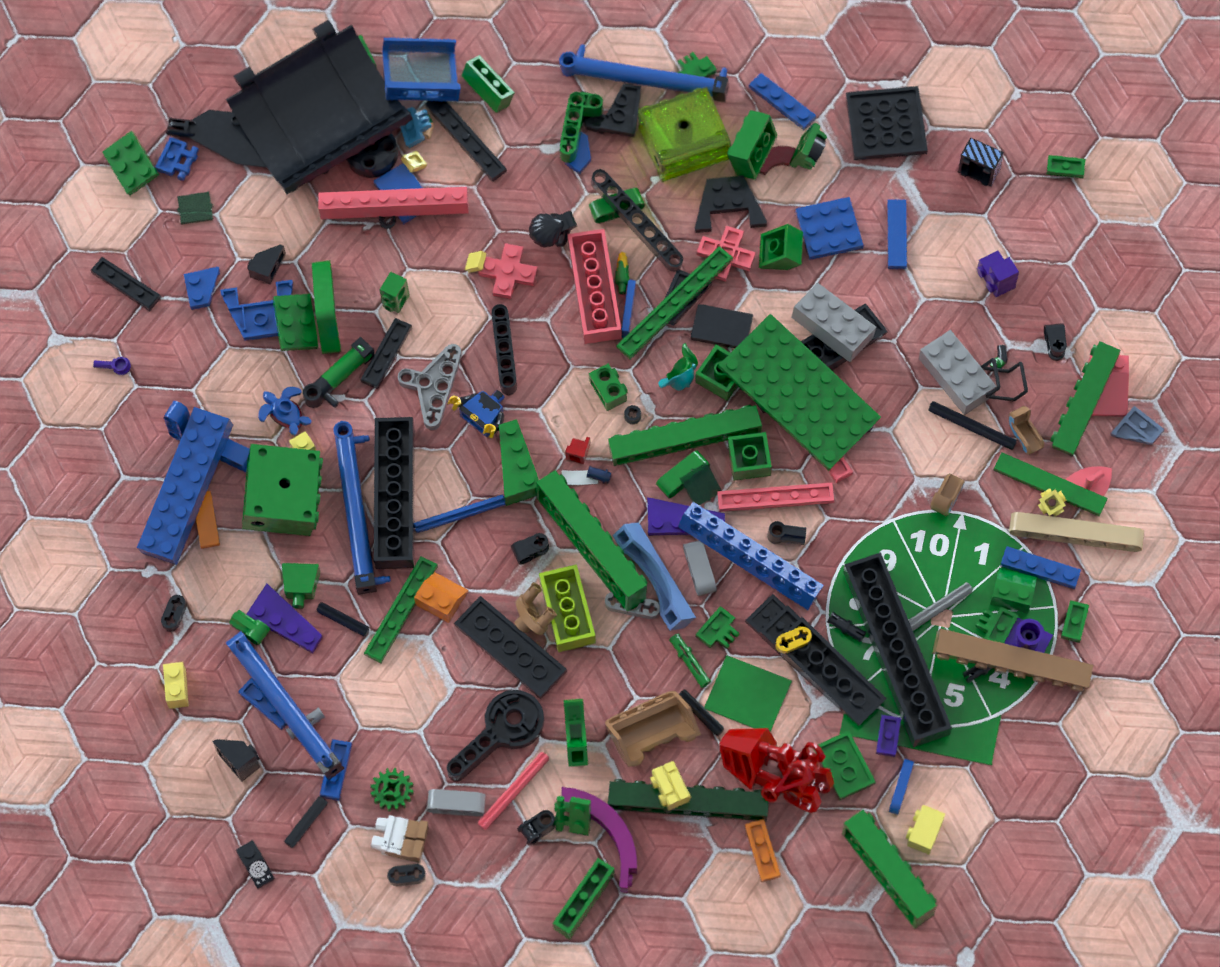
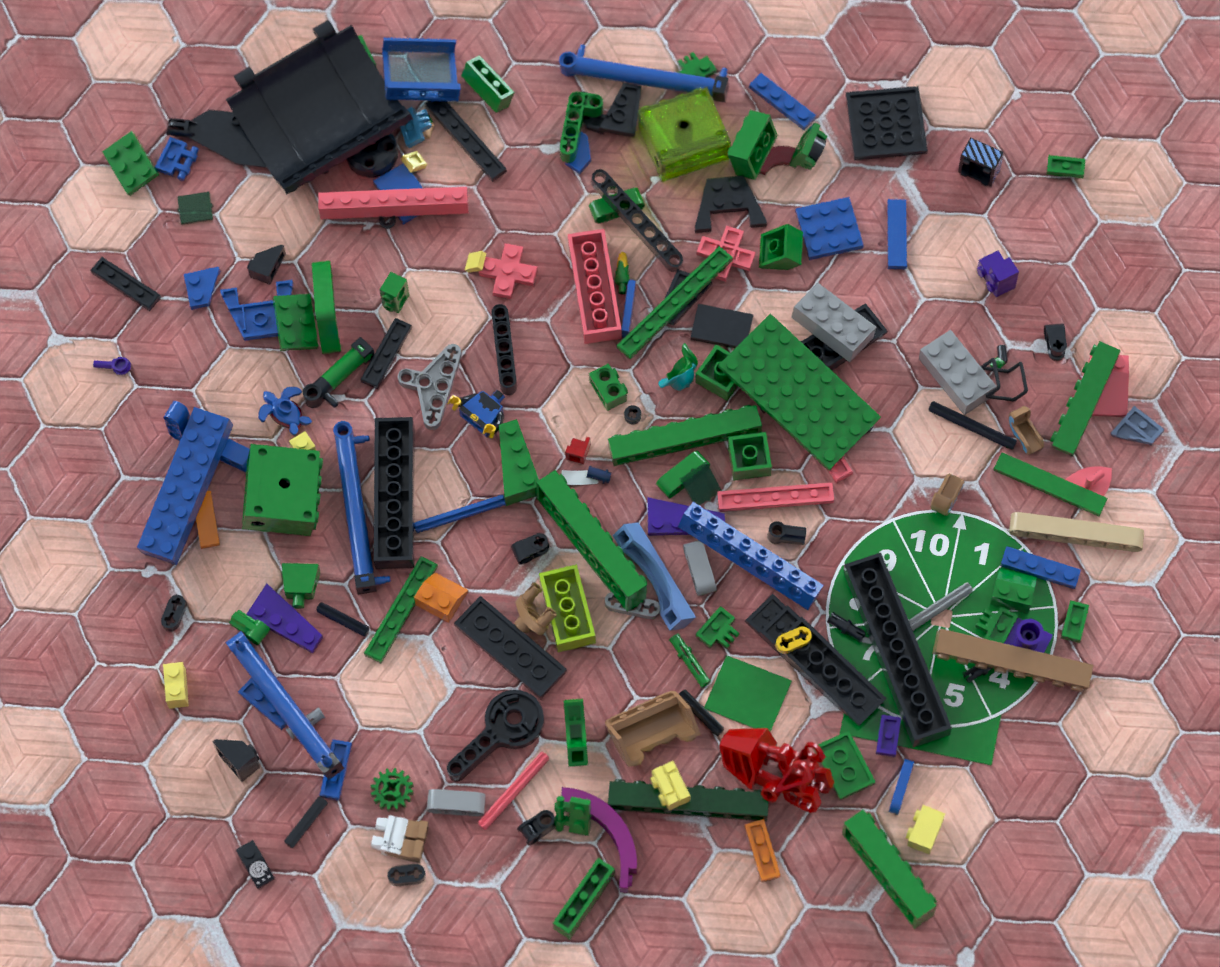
(551, 229): black animal -> none
(1058, 497): light yellow brick -> none

